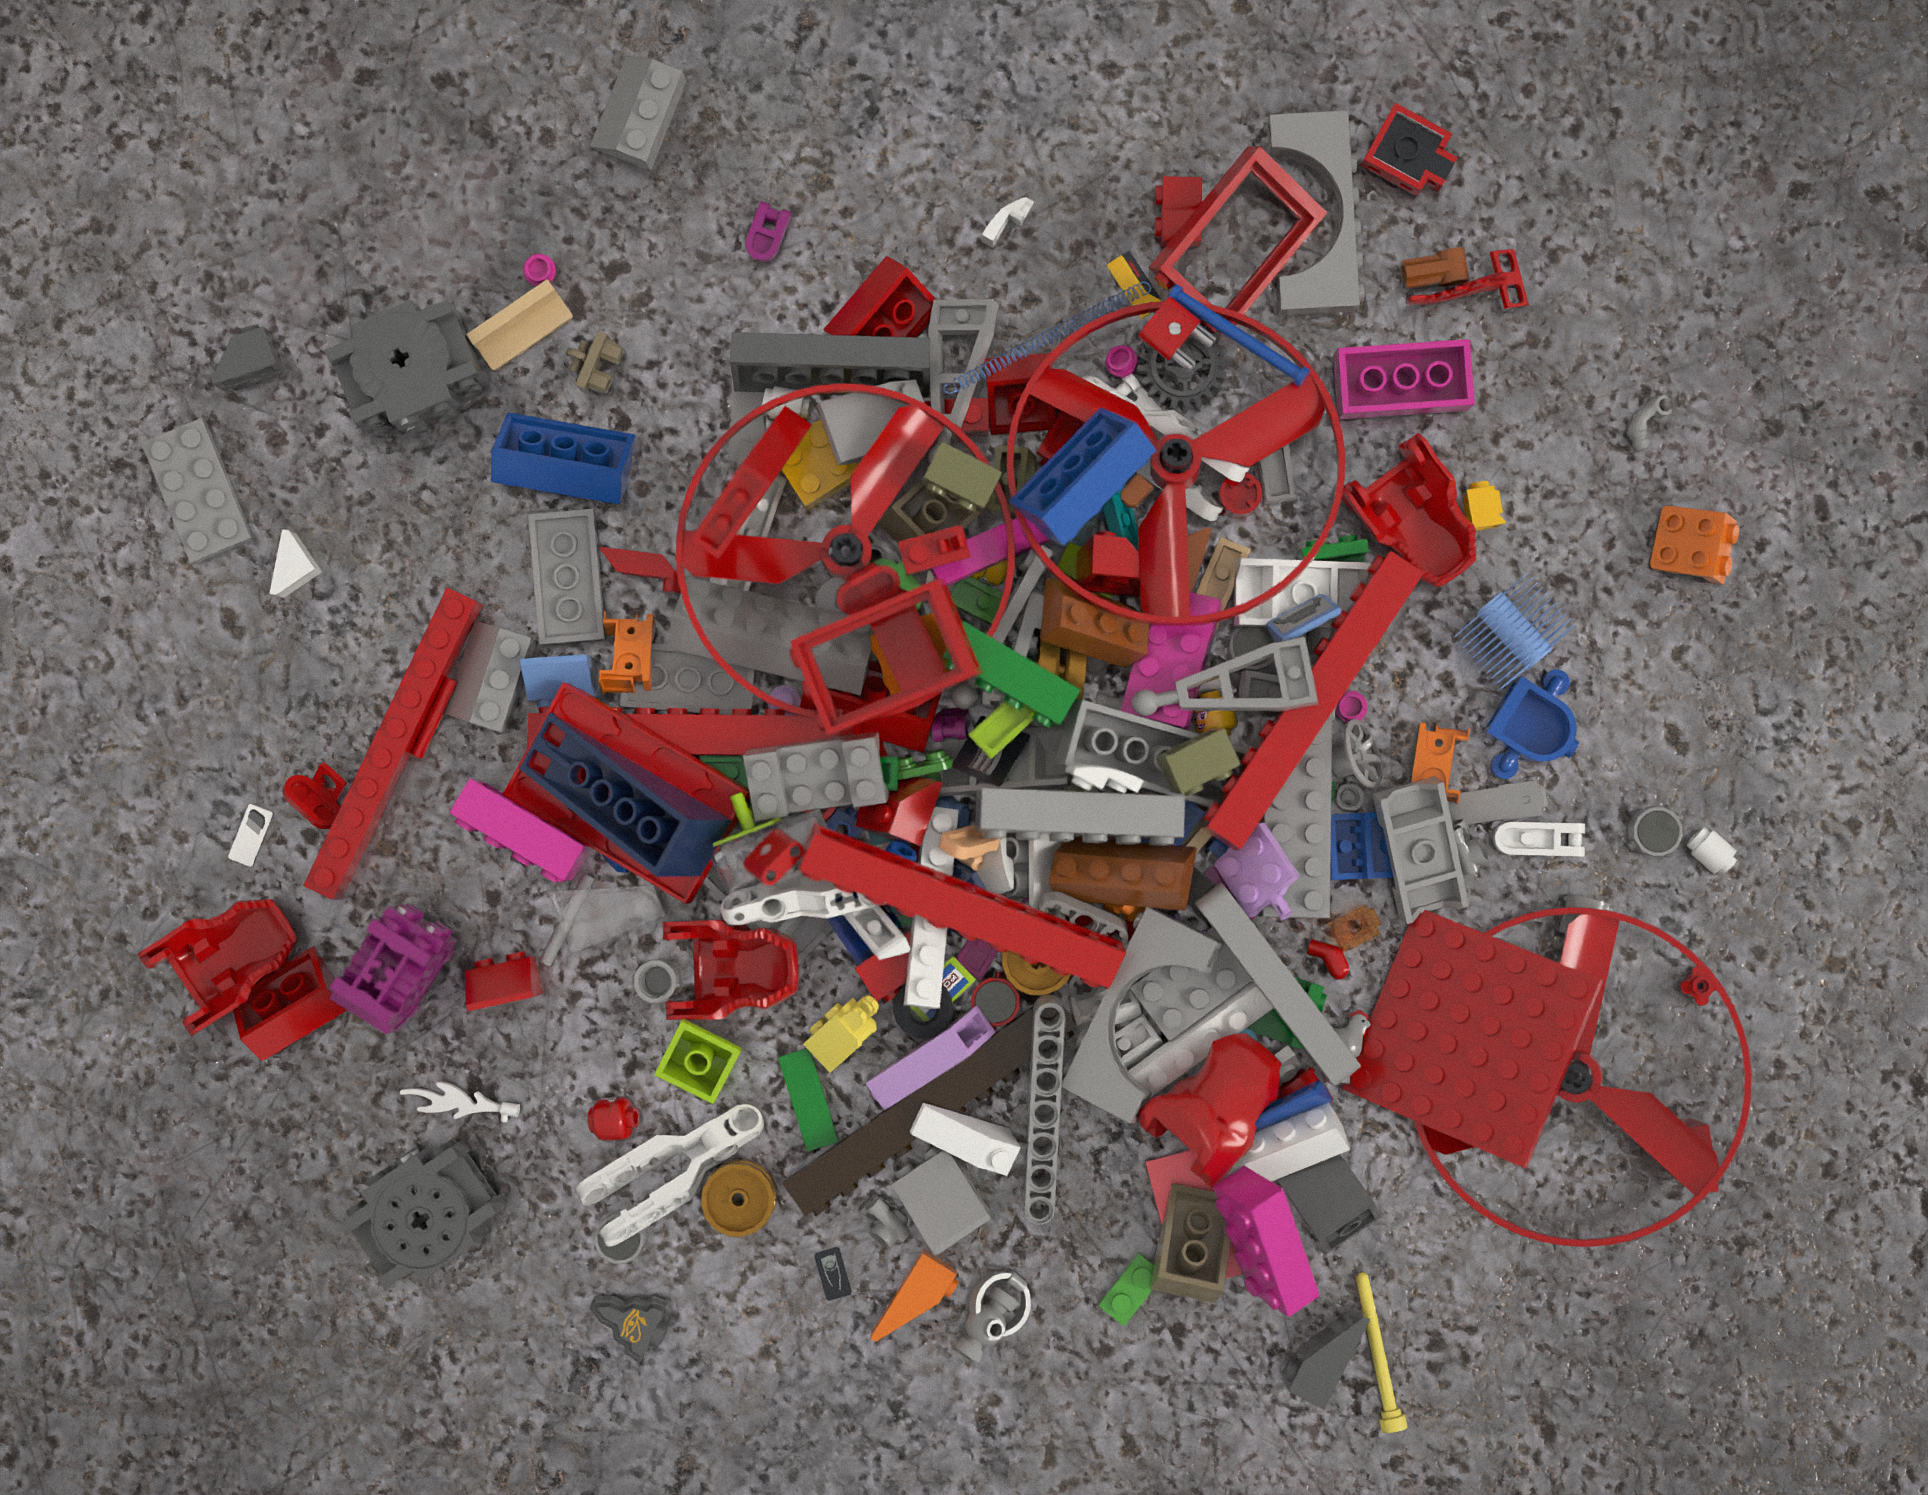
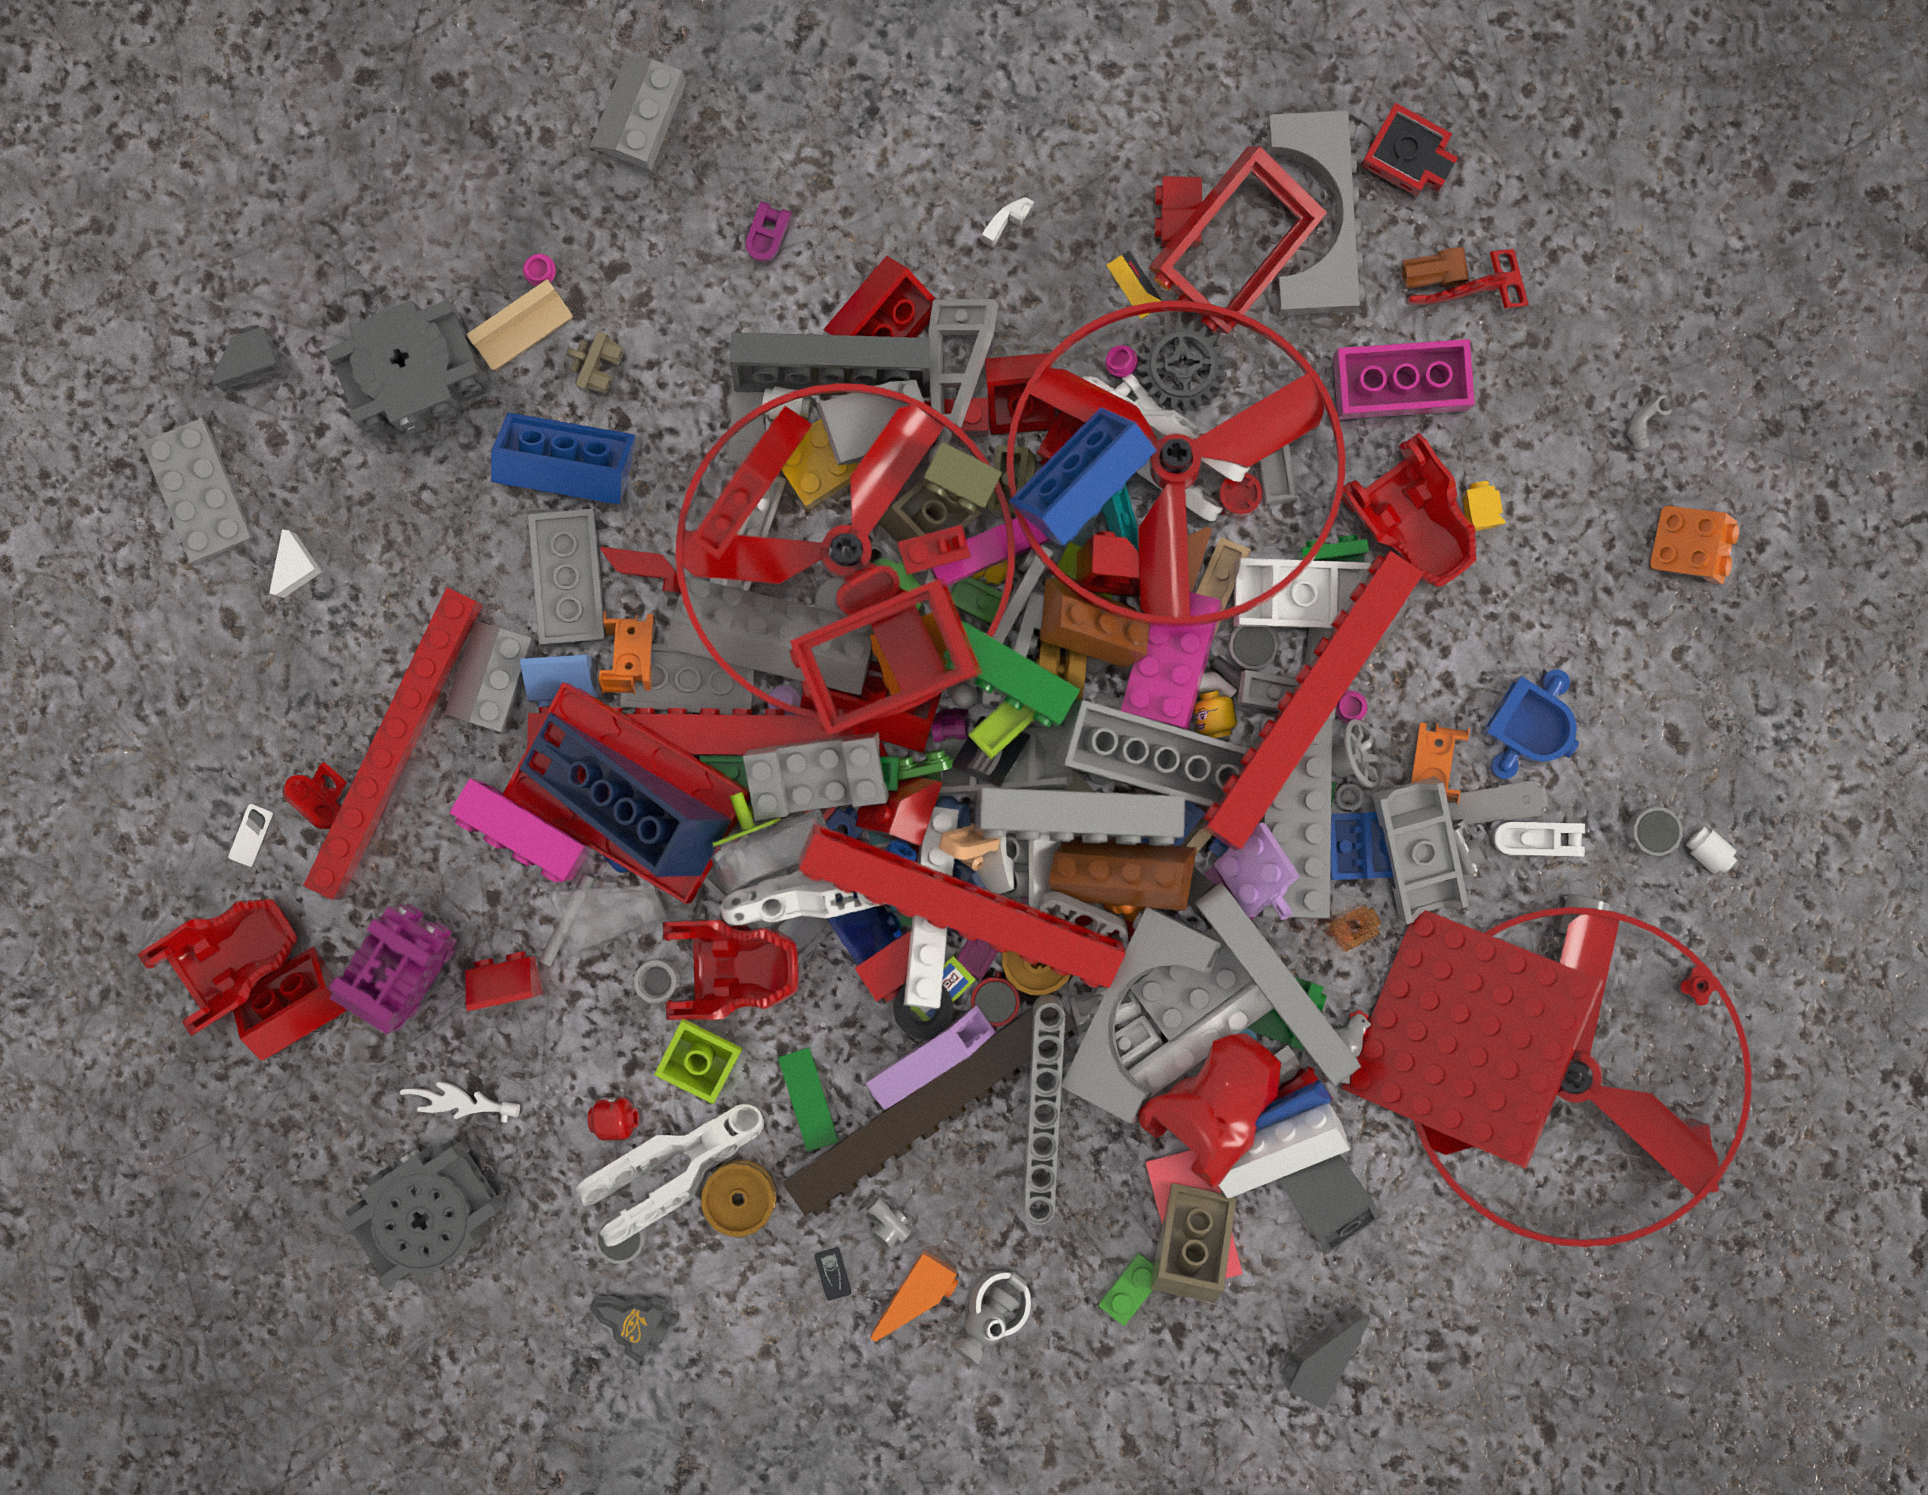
(434, 717): red piece -> none
(772, 856): red piece -> none
(843, 1032): light yellow hinge -> none
(878, 932): white slope -> none
(940, 1199): light grey slope -> none
(967, 1138): white slope -> none
(1027, 346): medium blue piece -> none
(1094, 775): white slope -> none
(1135, 491): dark orange piece -> none
(1170, 330): red piece -> none
(1198, 761): olive brick -> none
(1240, 336): blue bar -> none
(1266, 1241): dark pink brick -> none
(1293, 675): light grey plate -> none
(1303, 618): slope -> none
(1332, 956): red arm -> none
(1392, 1418): light yellow piece -> none
(1515, 631): light blue piece -> none

